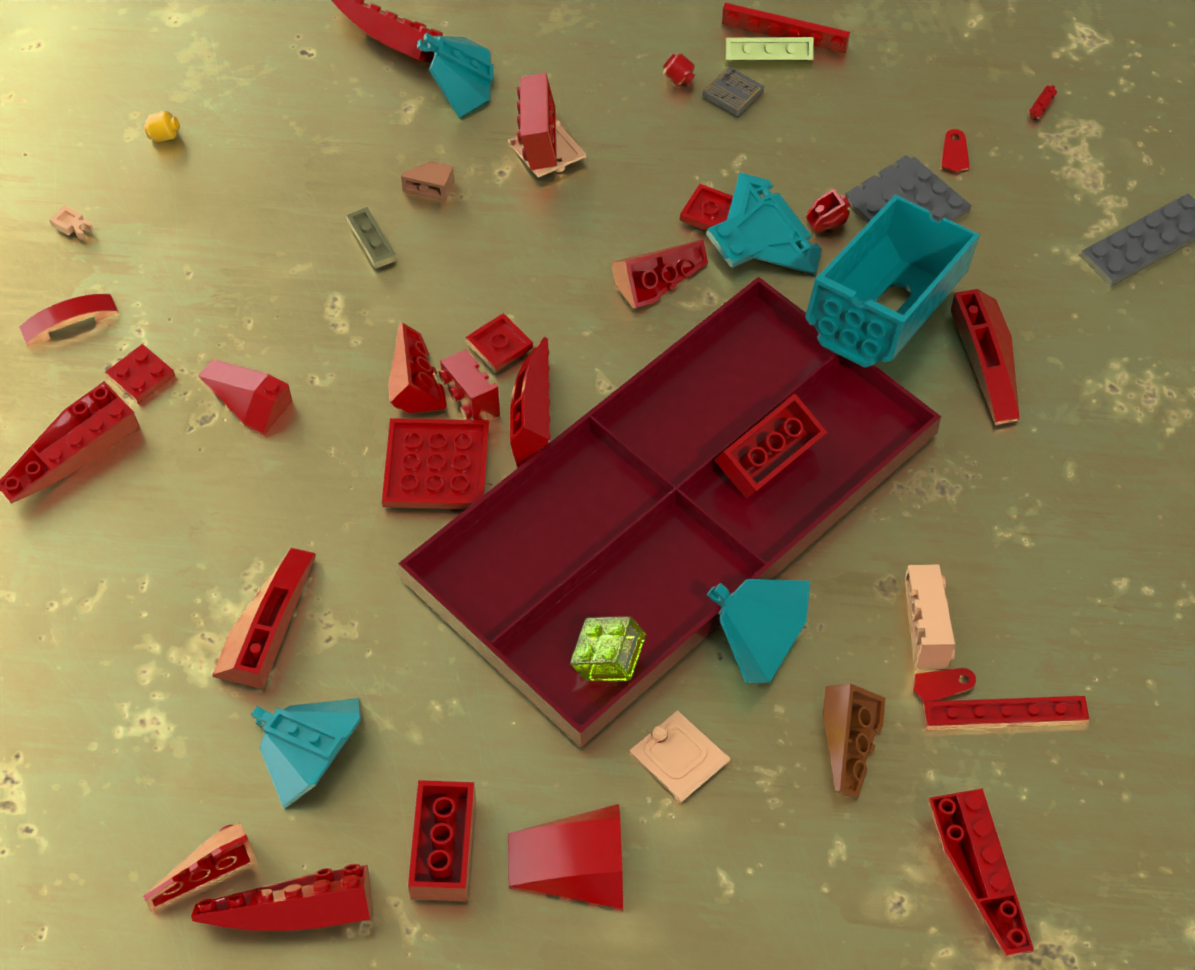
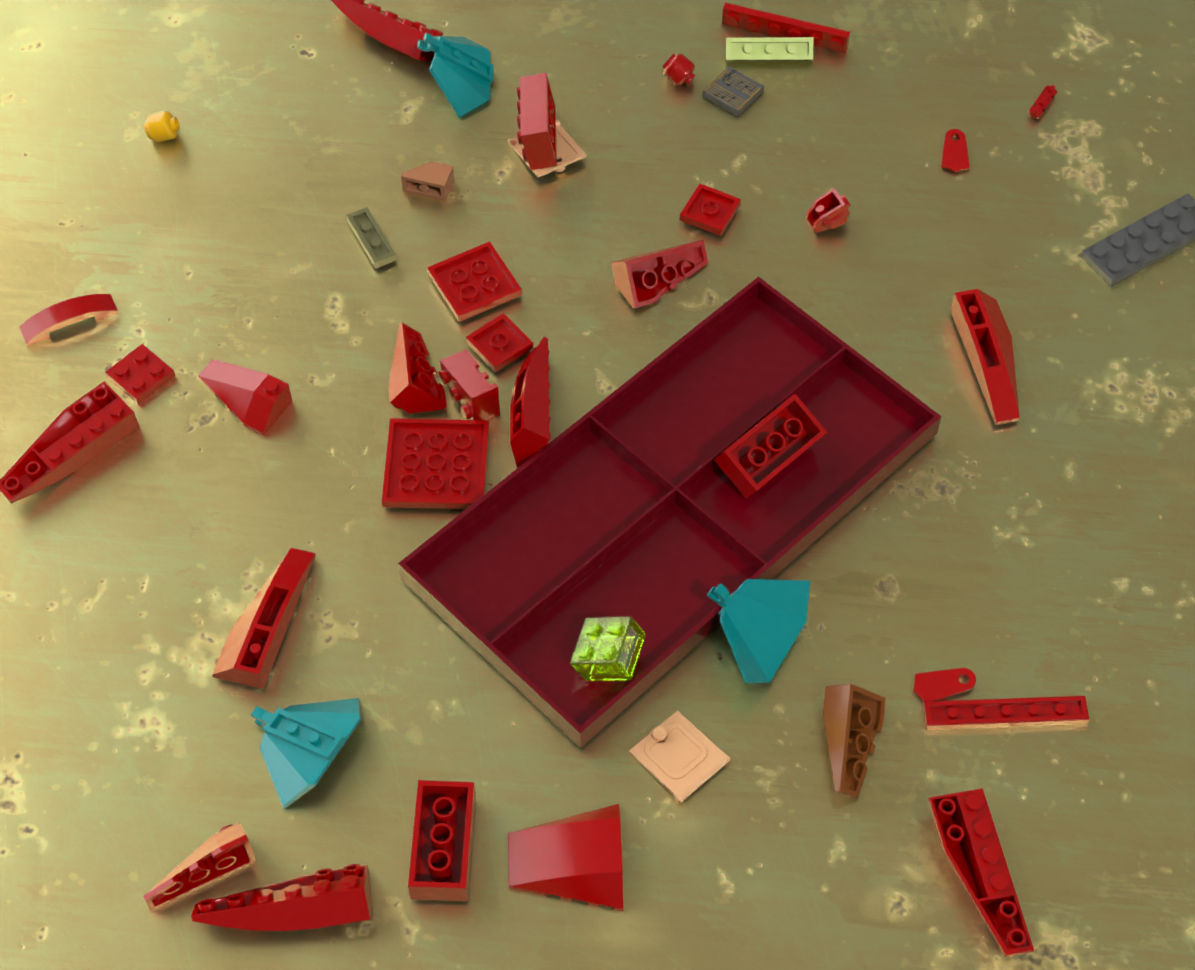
(69, 220): light nougat plate -> none
(474, 281): none -> red plate
(763, 229): teal plate -> none
(894, 249): teal panel -> none
(912, 182): dark grey hinge -> none
(929, 617): light nougat wedge -> none

